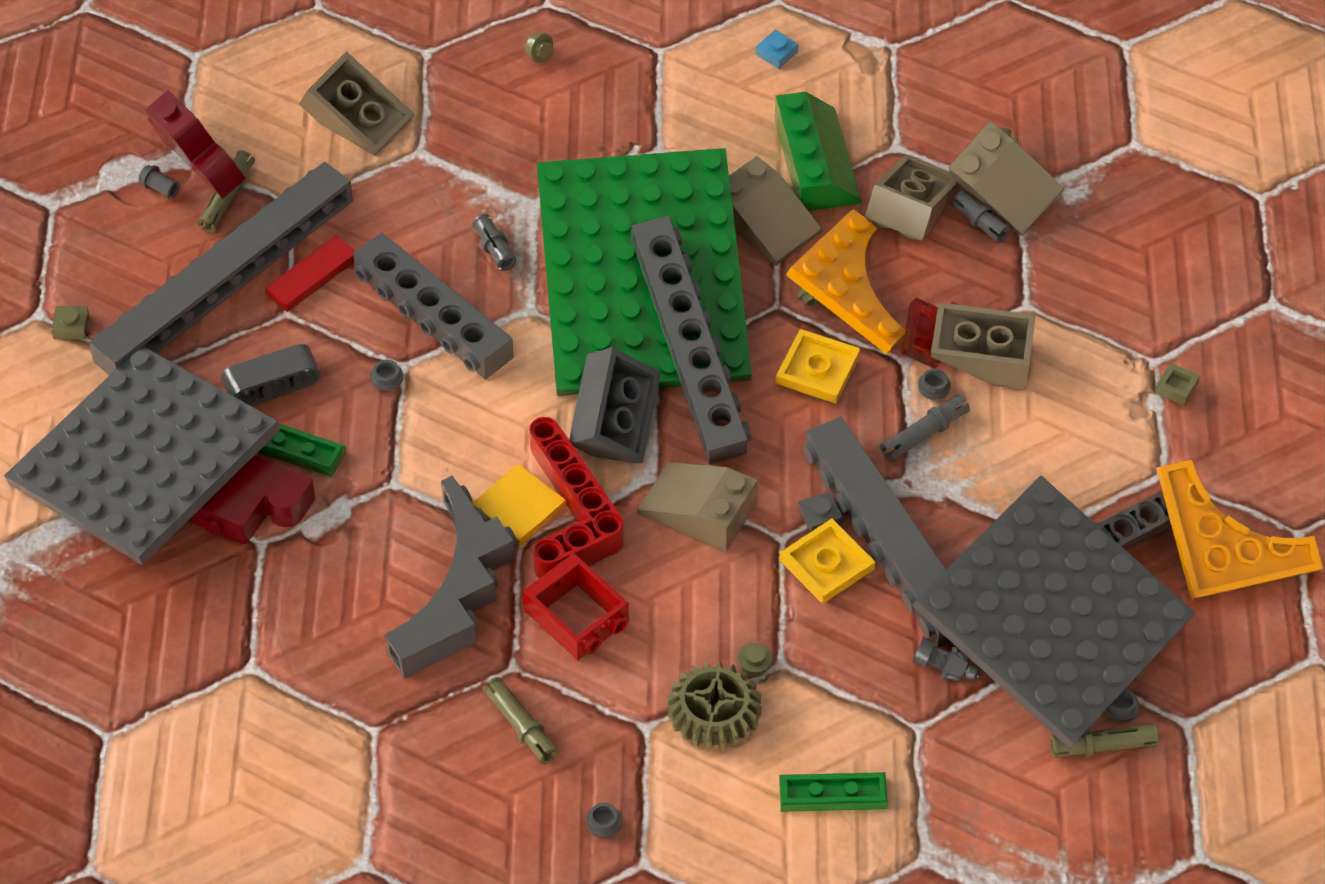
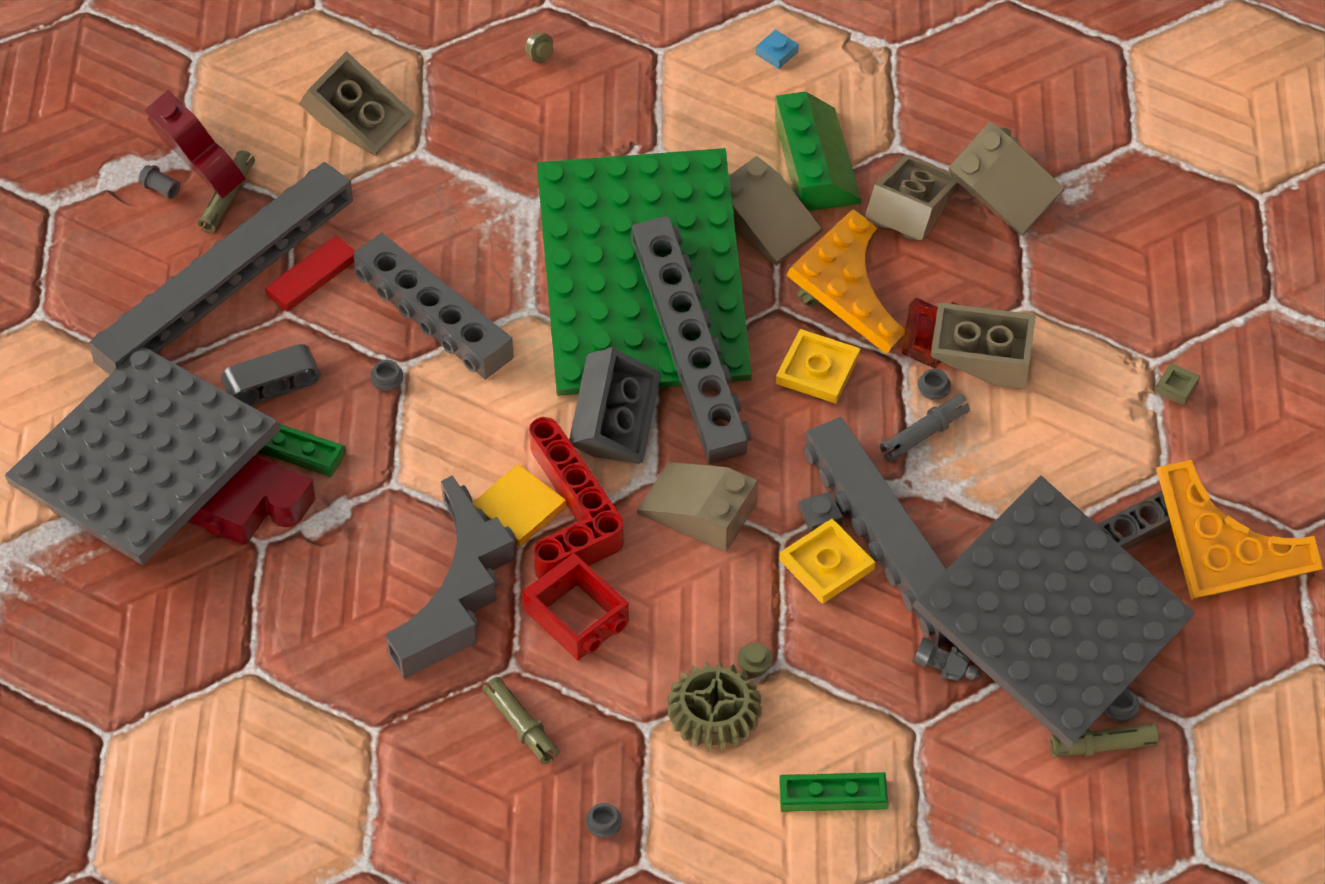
(70, 322): olive plate -> none
(487, 231): dark grey pin -> none
(981, 216): dark grey pin -> none

